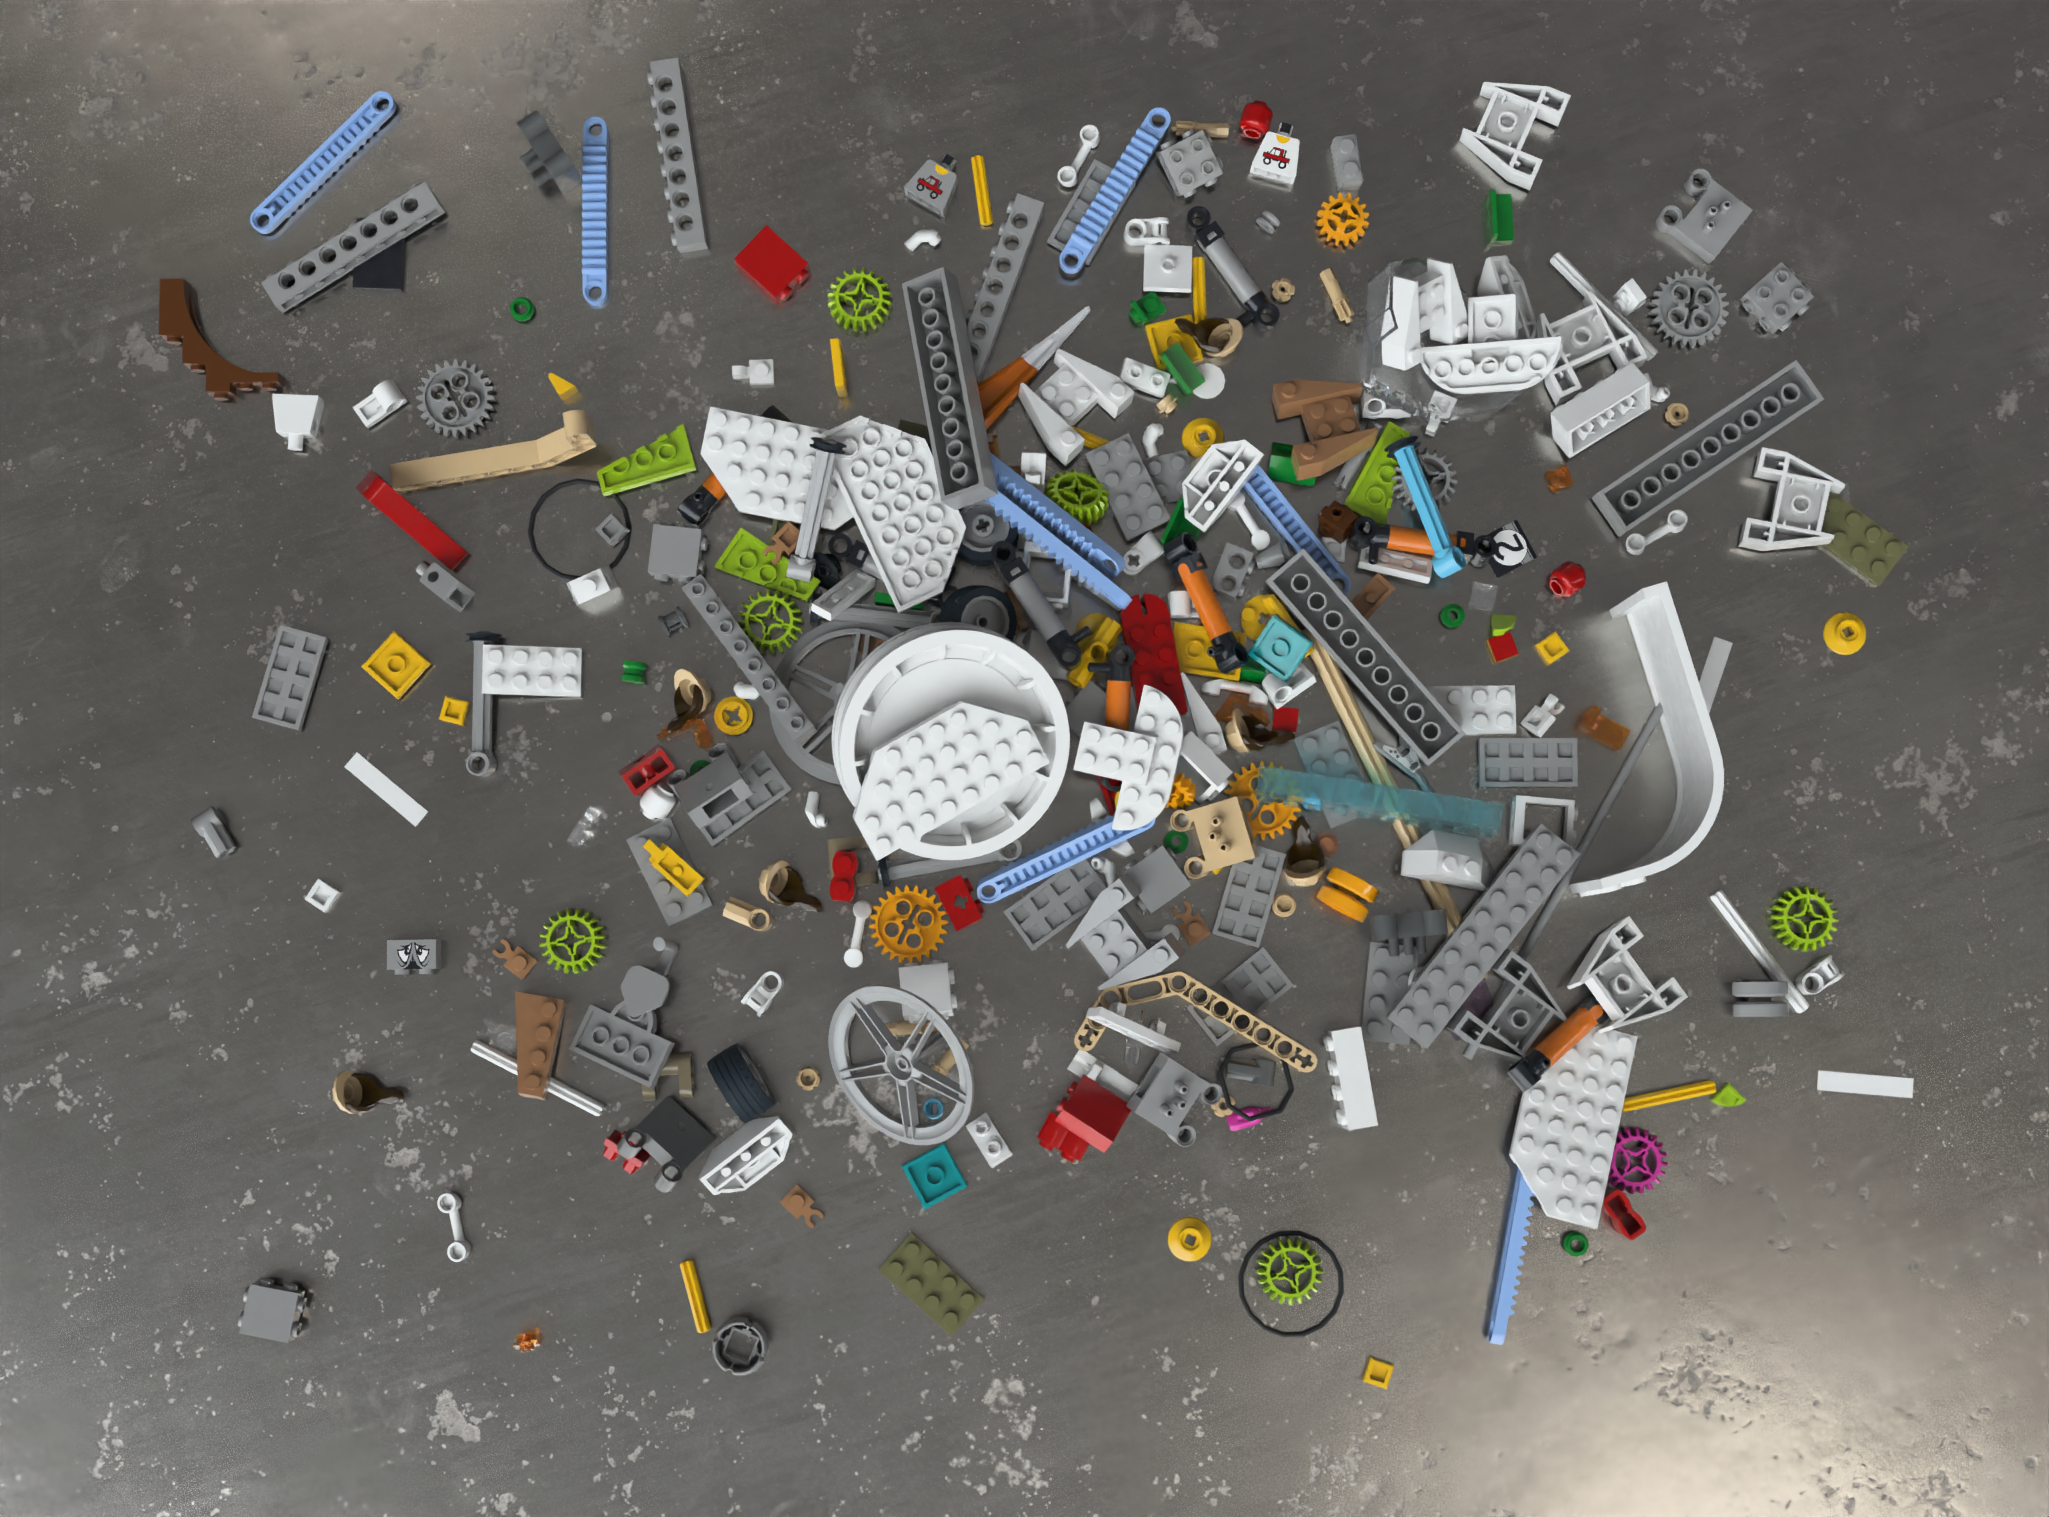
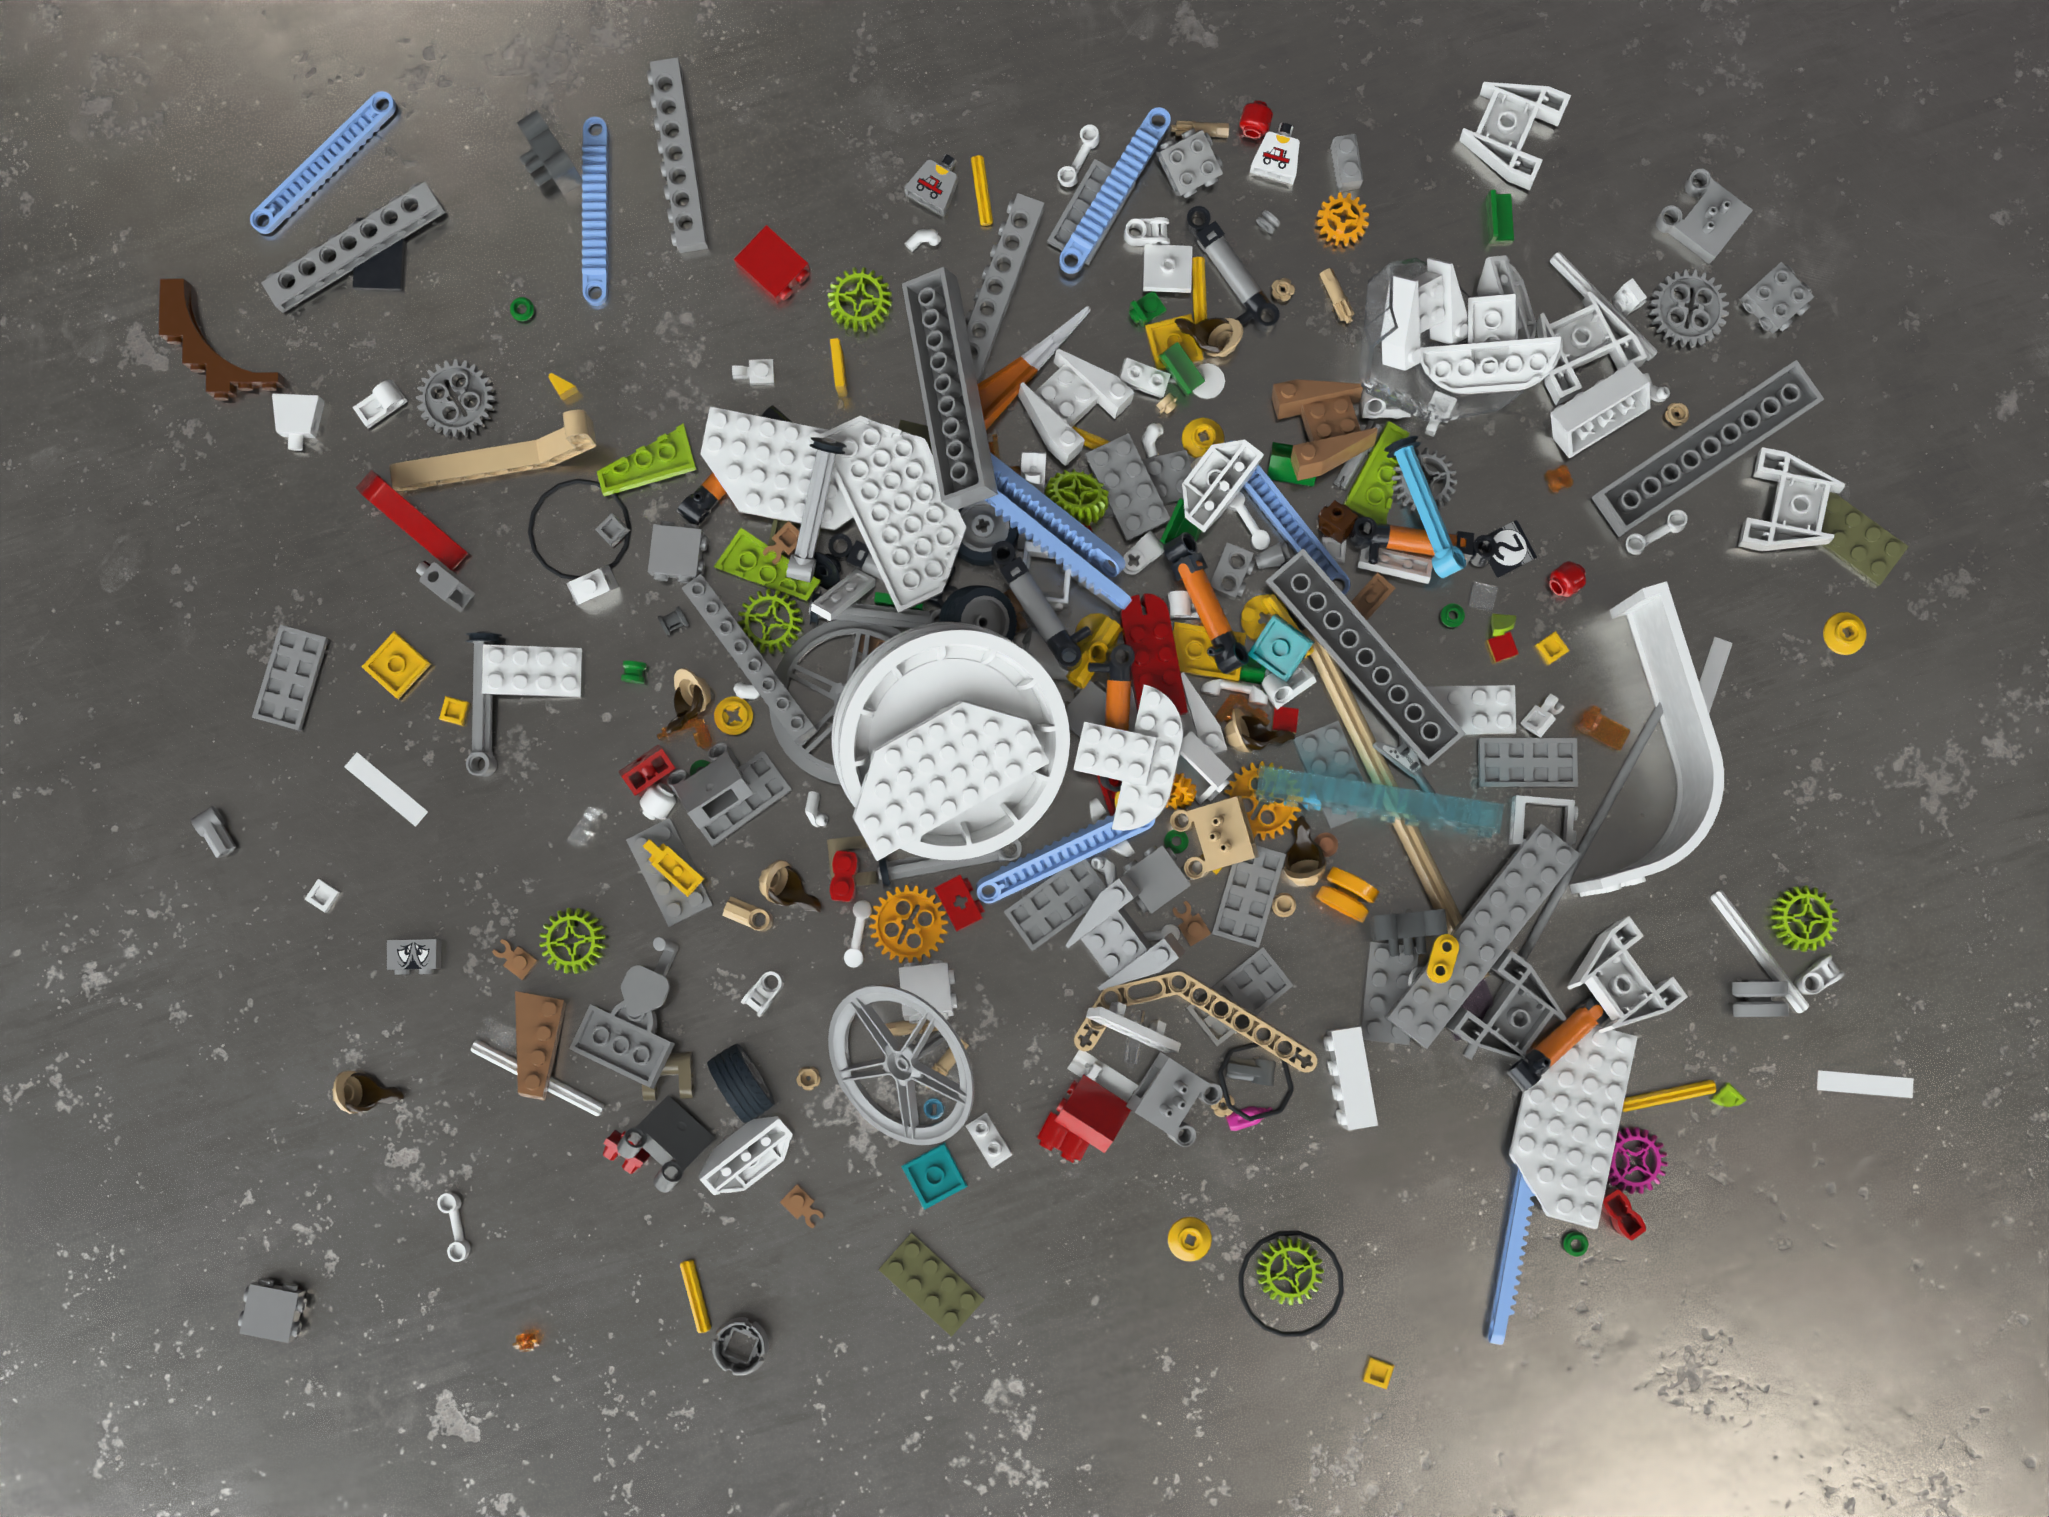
(1439, 957): none -> yellow plate
(1448, 860): white wedge -> none

